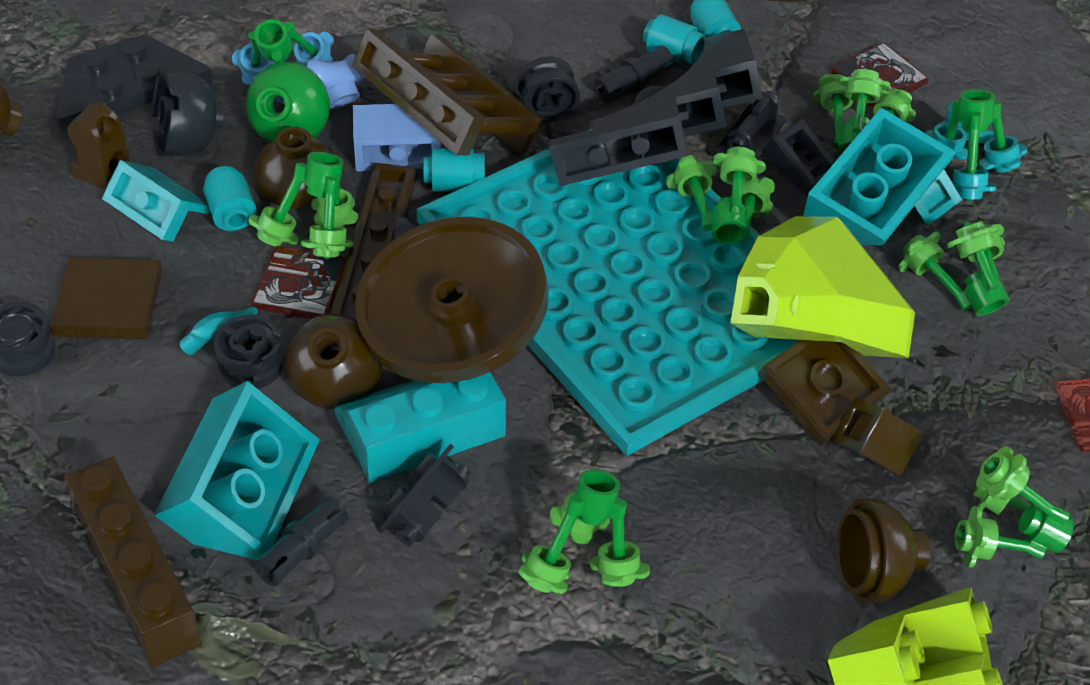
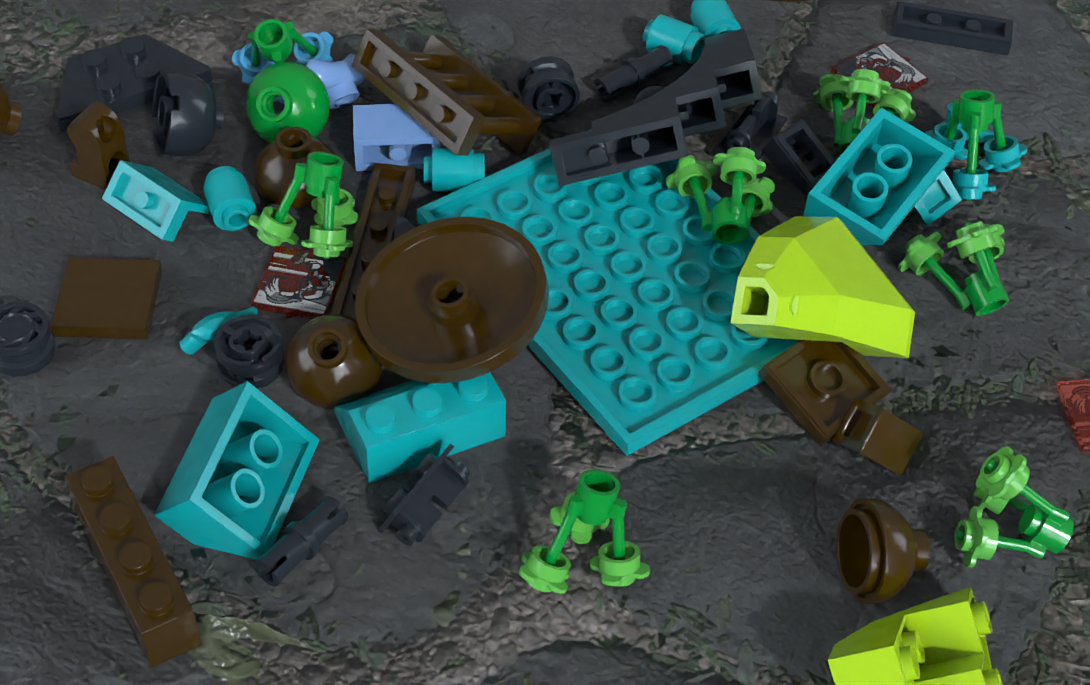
(952, 28): none -> black tile

